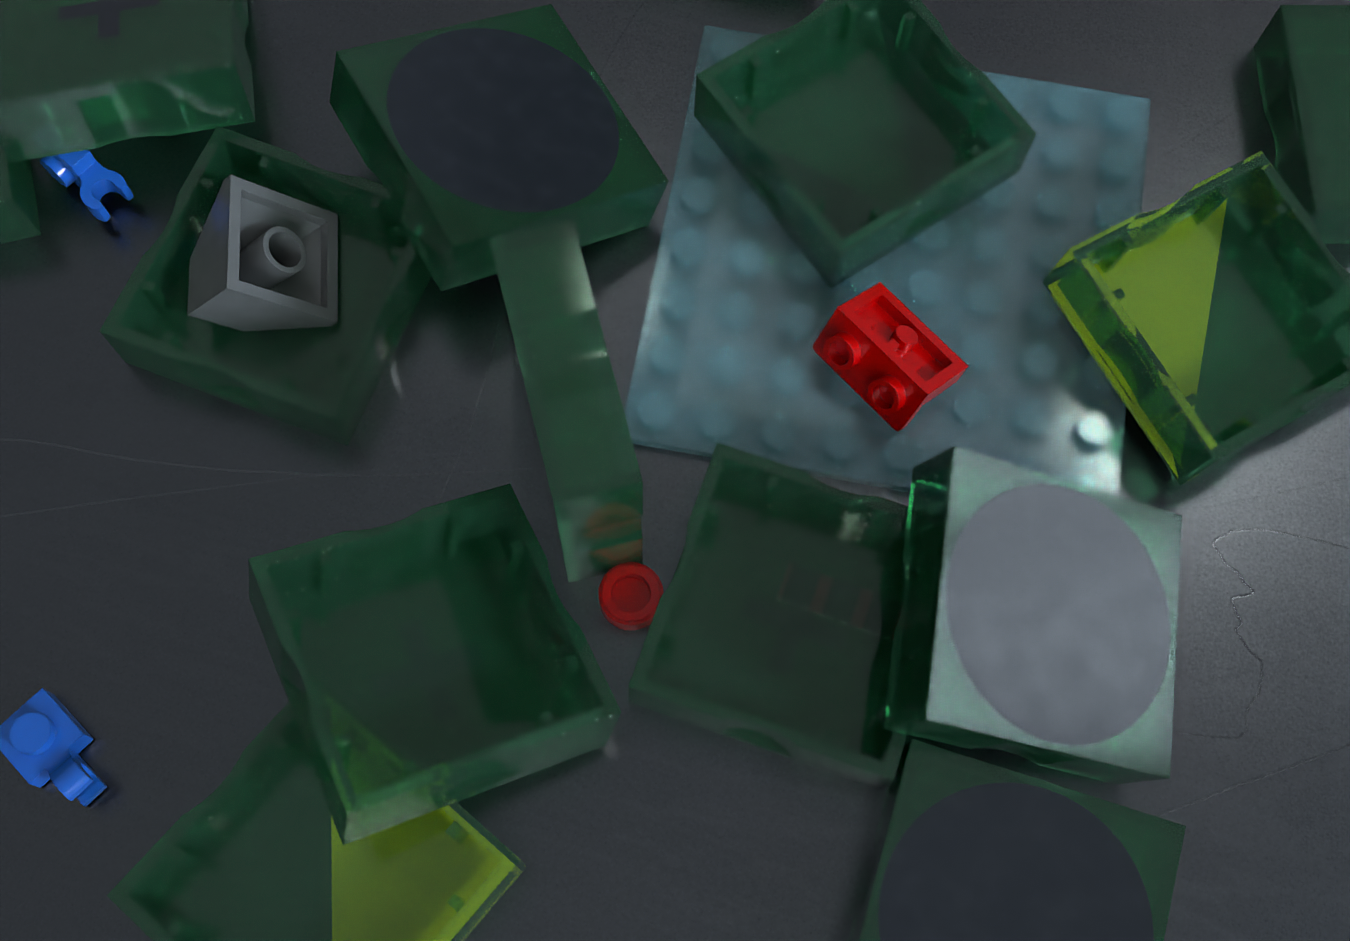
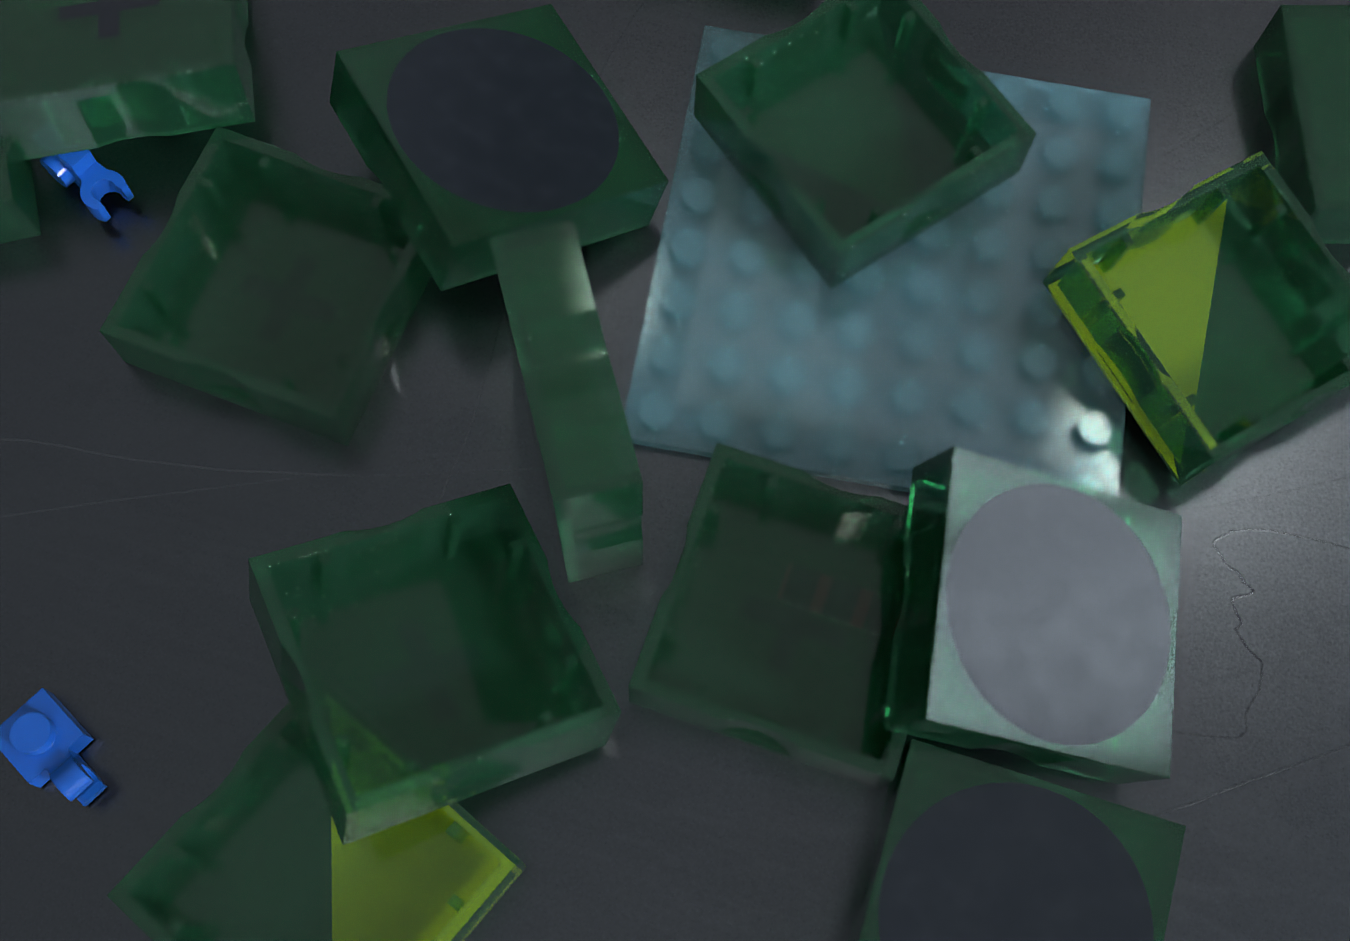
(264, 261): dark grey slope -> none
(630, 595): red tile -> none
(887, 355): red bracket -> none

